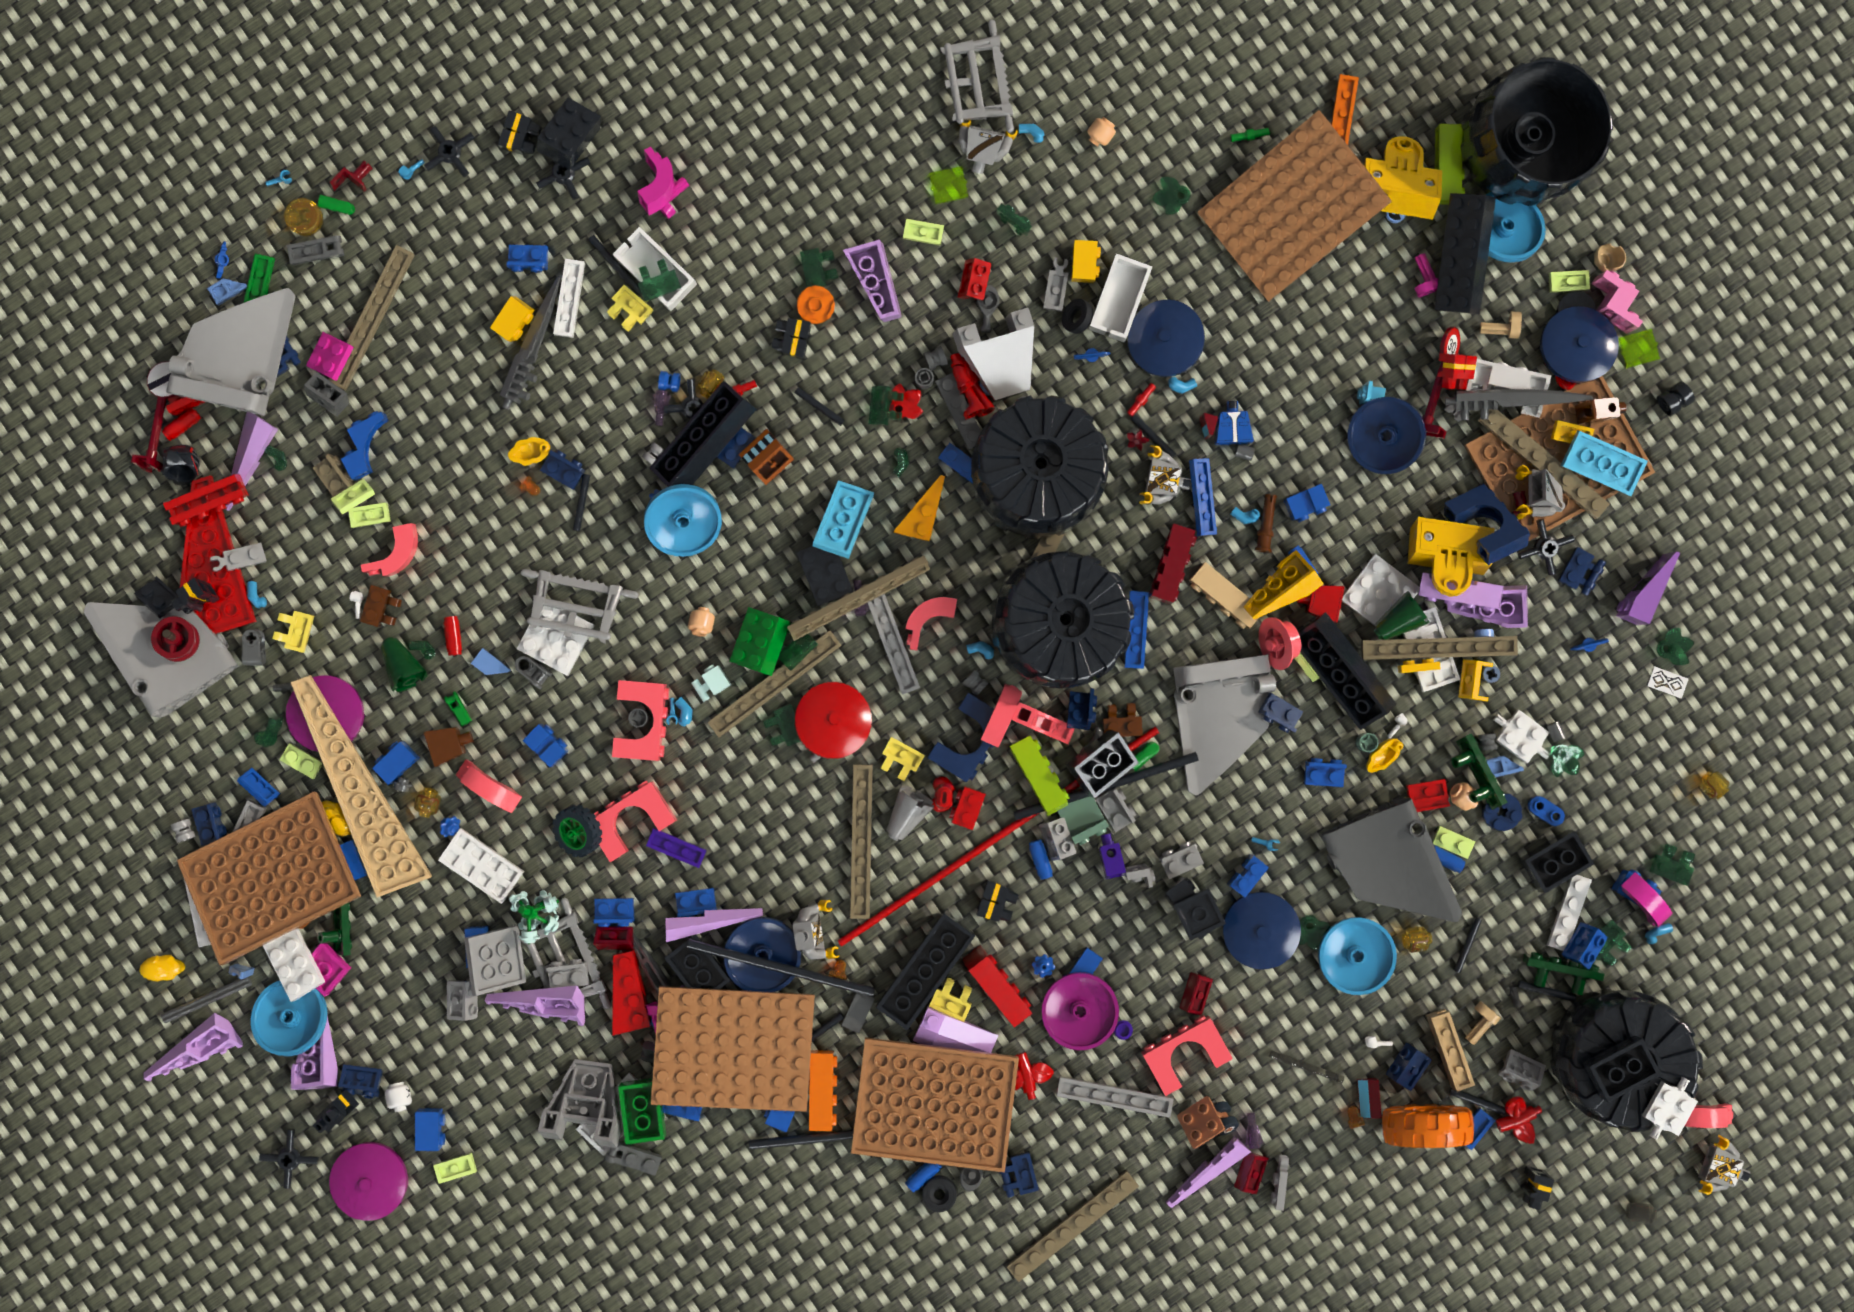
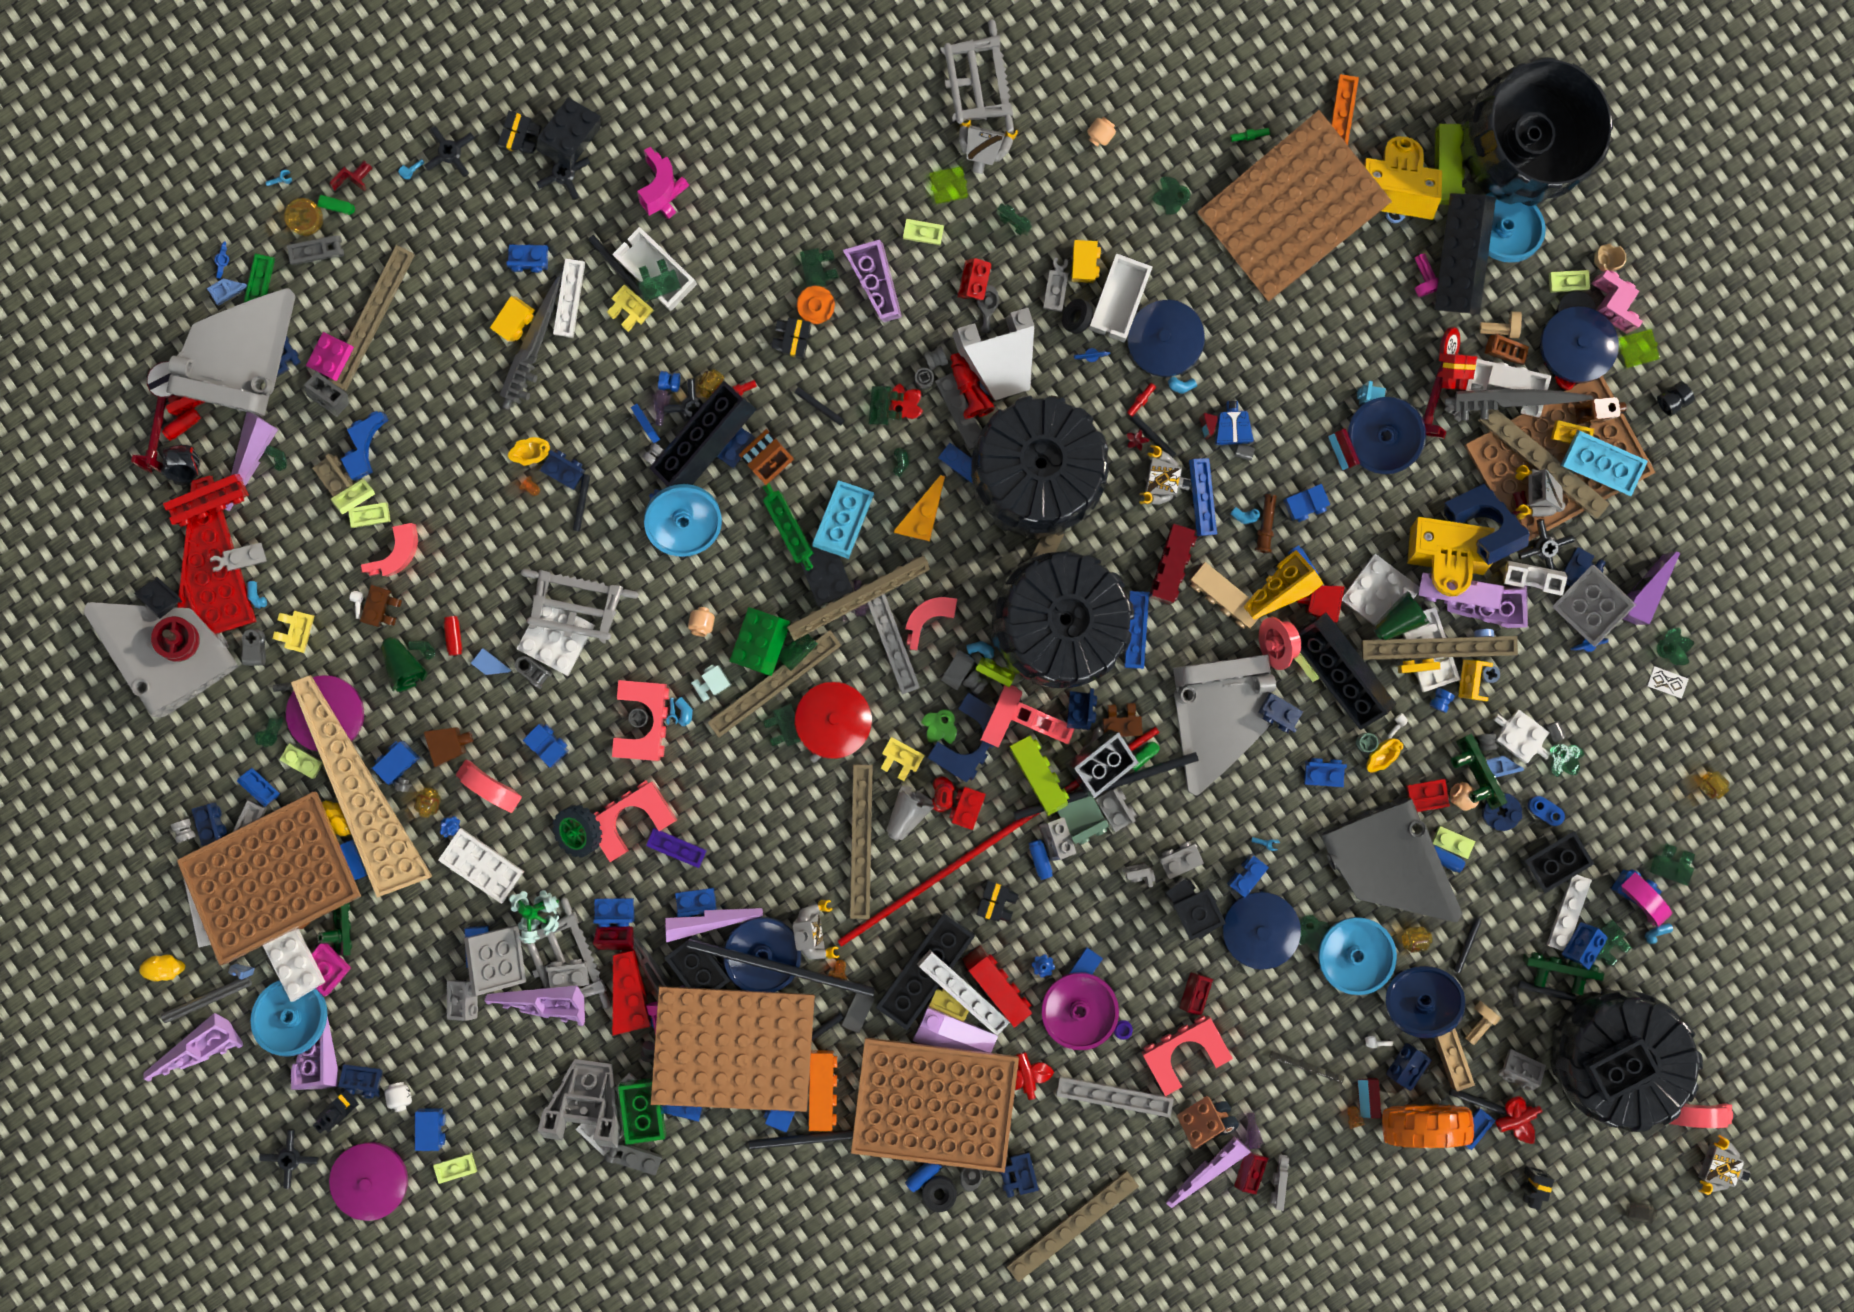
(193, 595): black hips -> none
(459, 712): green bar -> none
(645, 423): none -> blue tile
(788, 526): none -> green plate
(938, 728): none -> bright green plate
(958, 670): none -> dark grey beam
(963, 992): none -> plate
(994, 671): none -> lime plate
(1034, 130): dark azure arm -> none
(1113, 866): dark purple torso -> none
(1343, 449): none -> dark red slope
(1425, 1002): none -> dark blue dish
(1442, 700): none -> blue wheel
(1495, 346): none -> dark orange slope
(1528, 575): none -> white arch
(1594, 605): none -> light grey plate
(1669, 1108): white plate -> none

